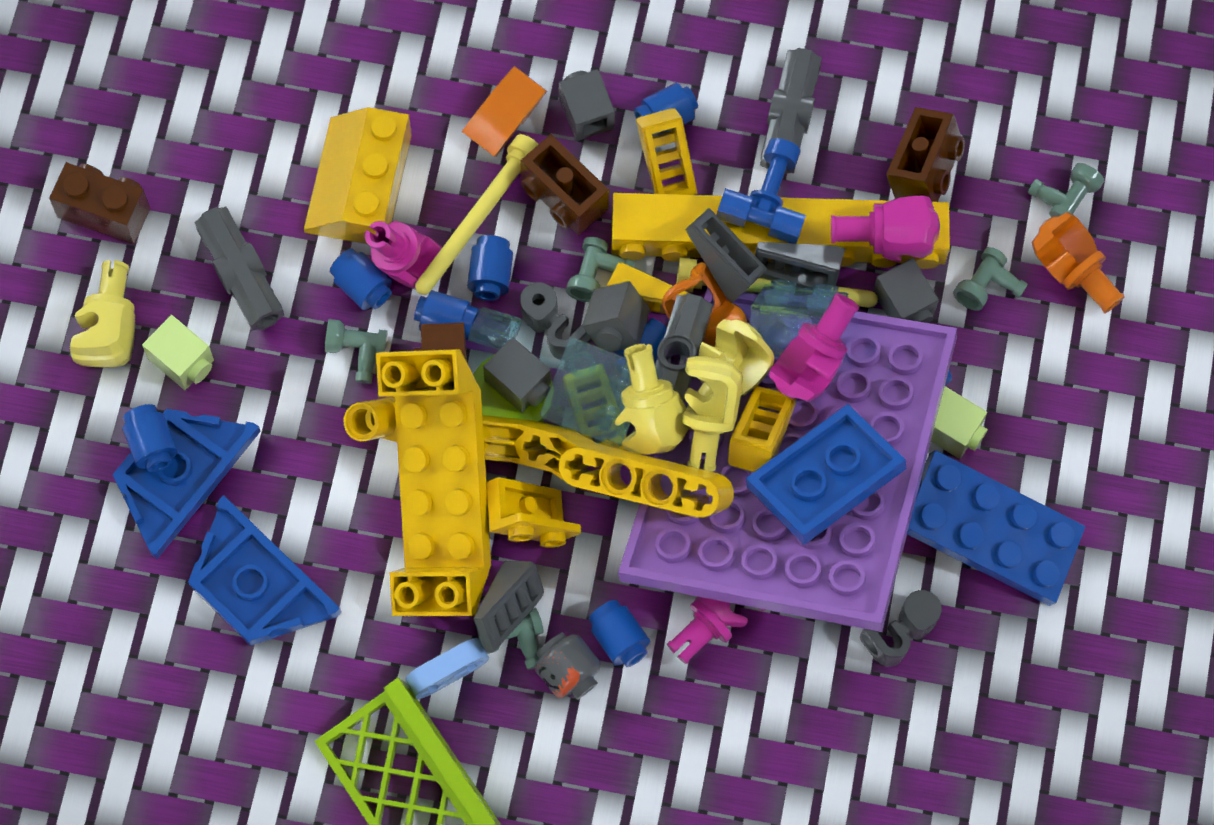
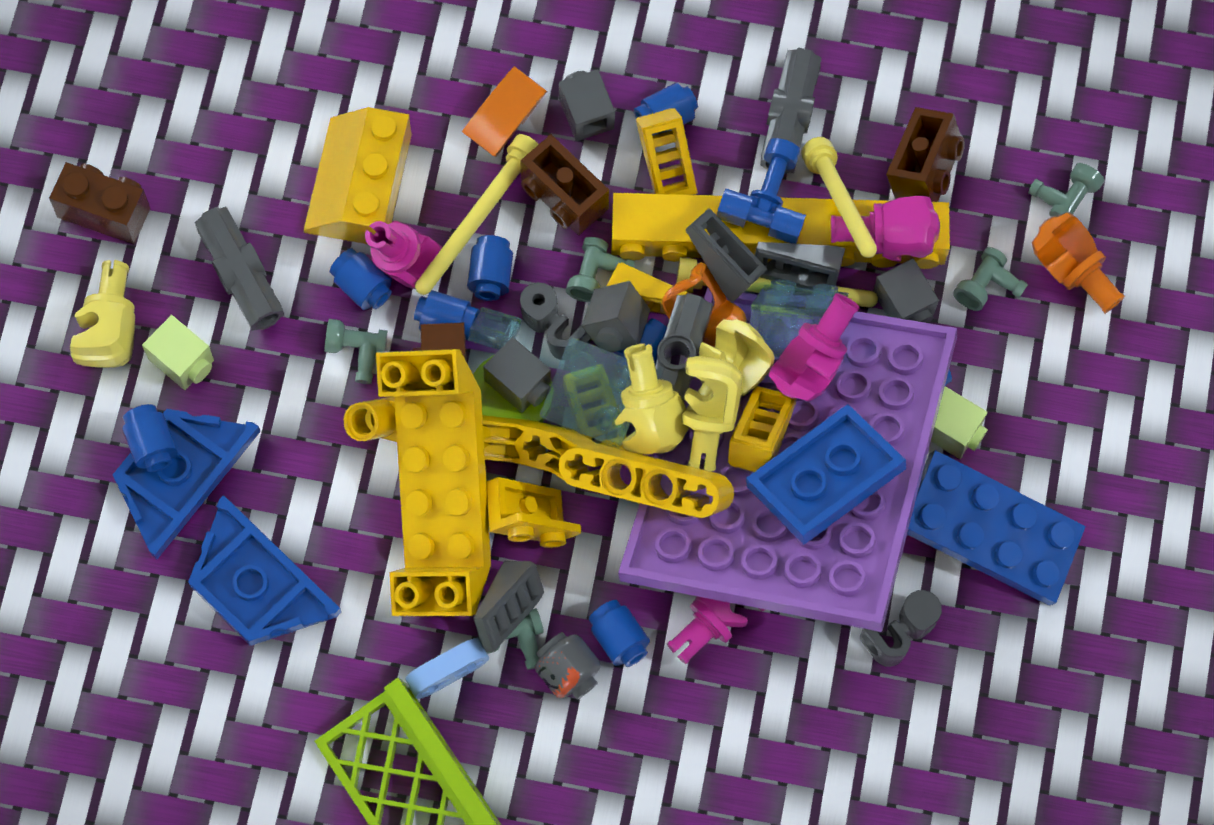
(821, 159): none -> light yellow piece

